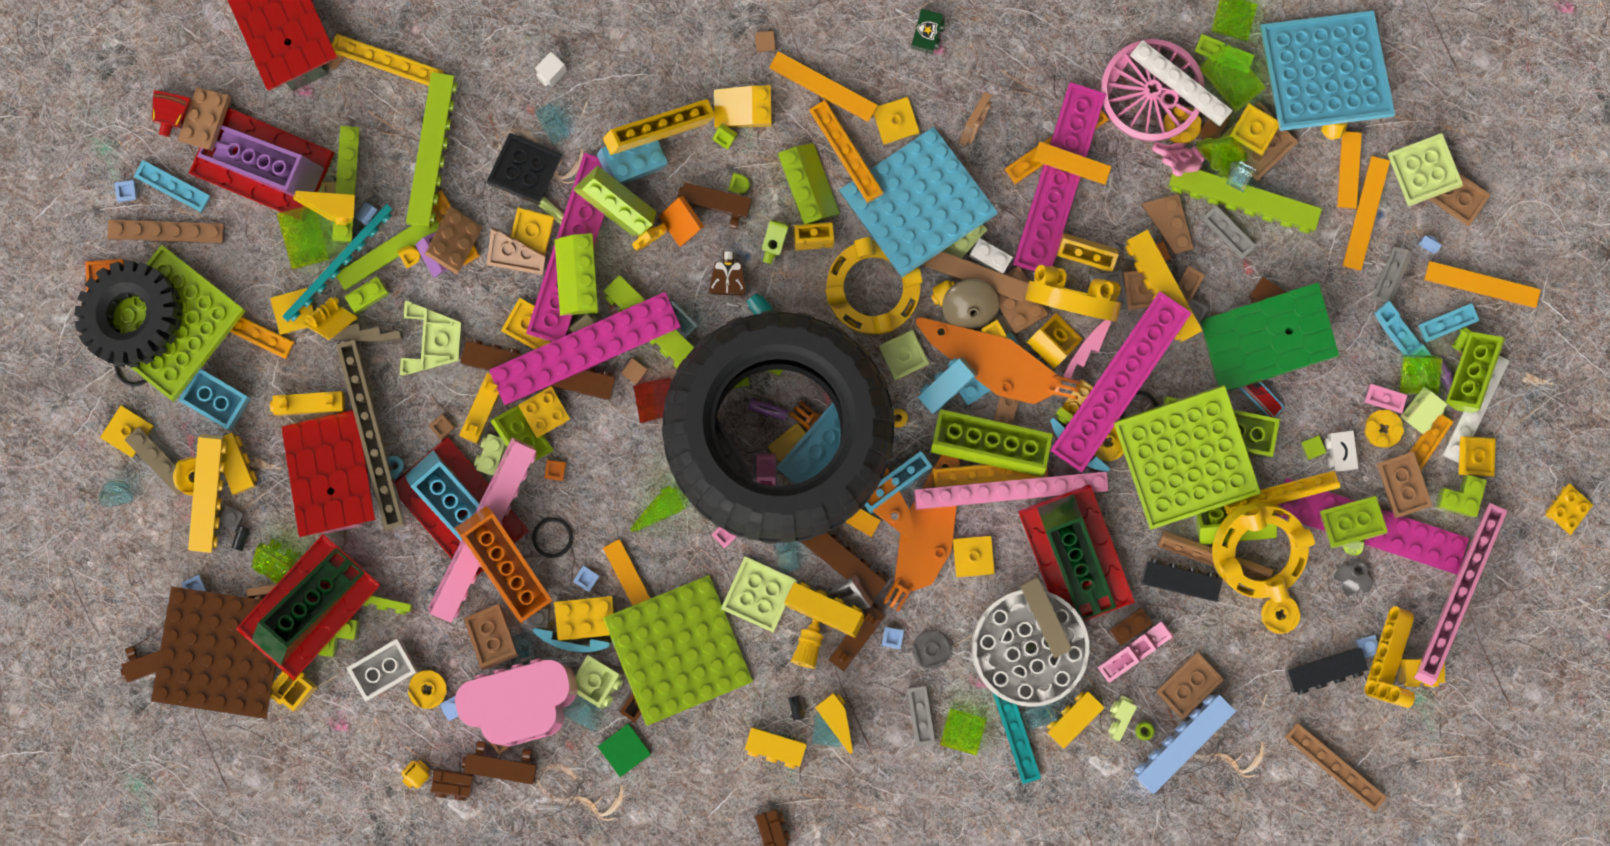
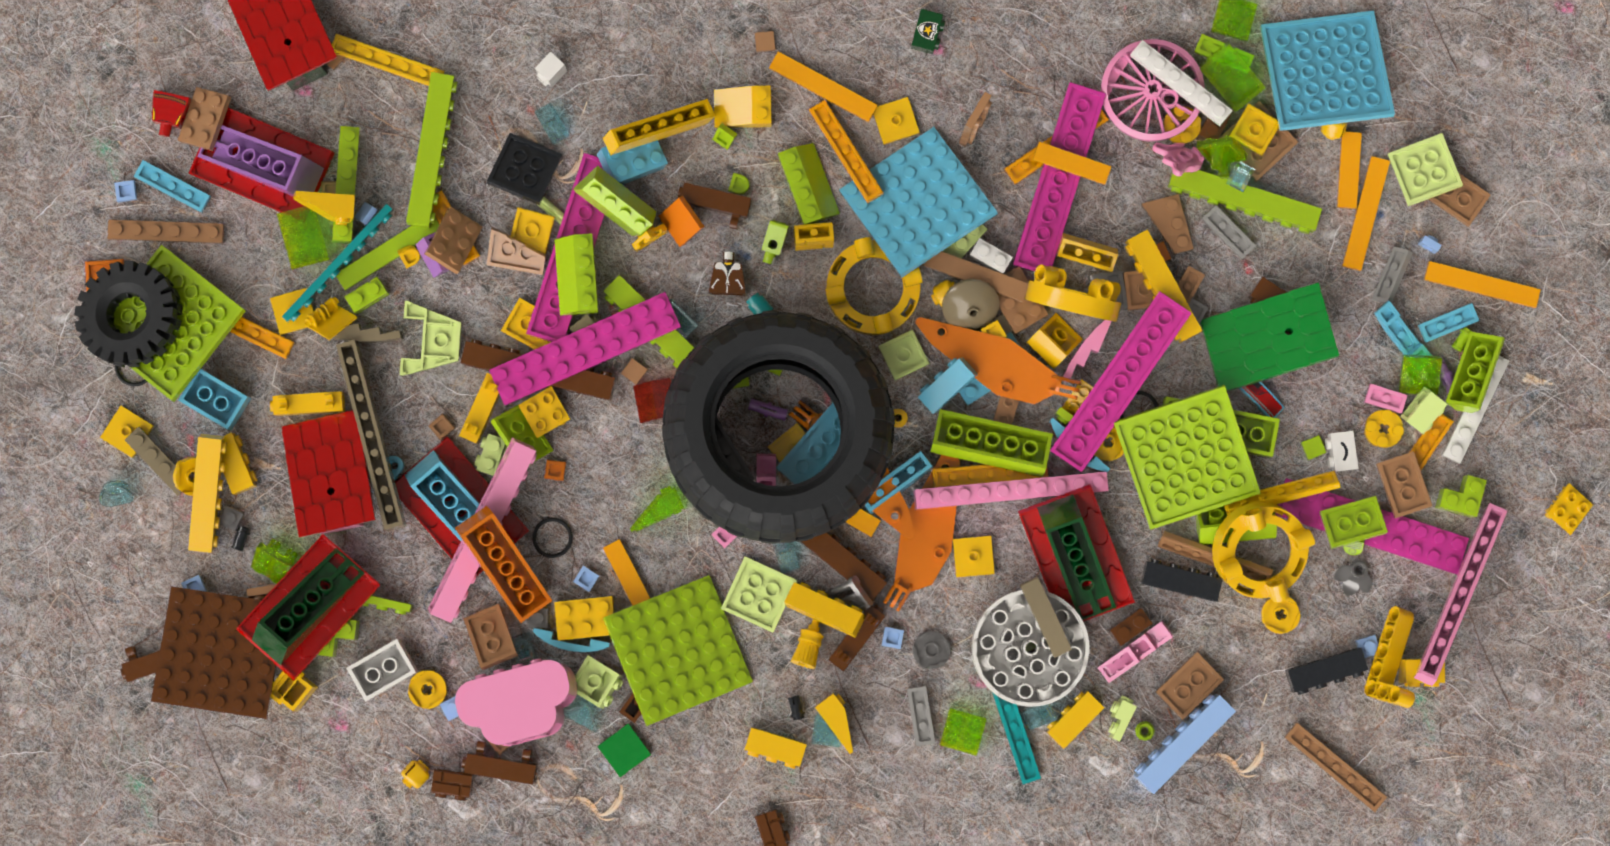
(1477, 456): yellow plate -> none

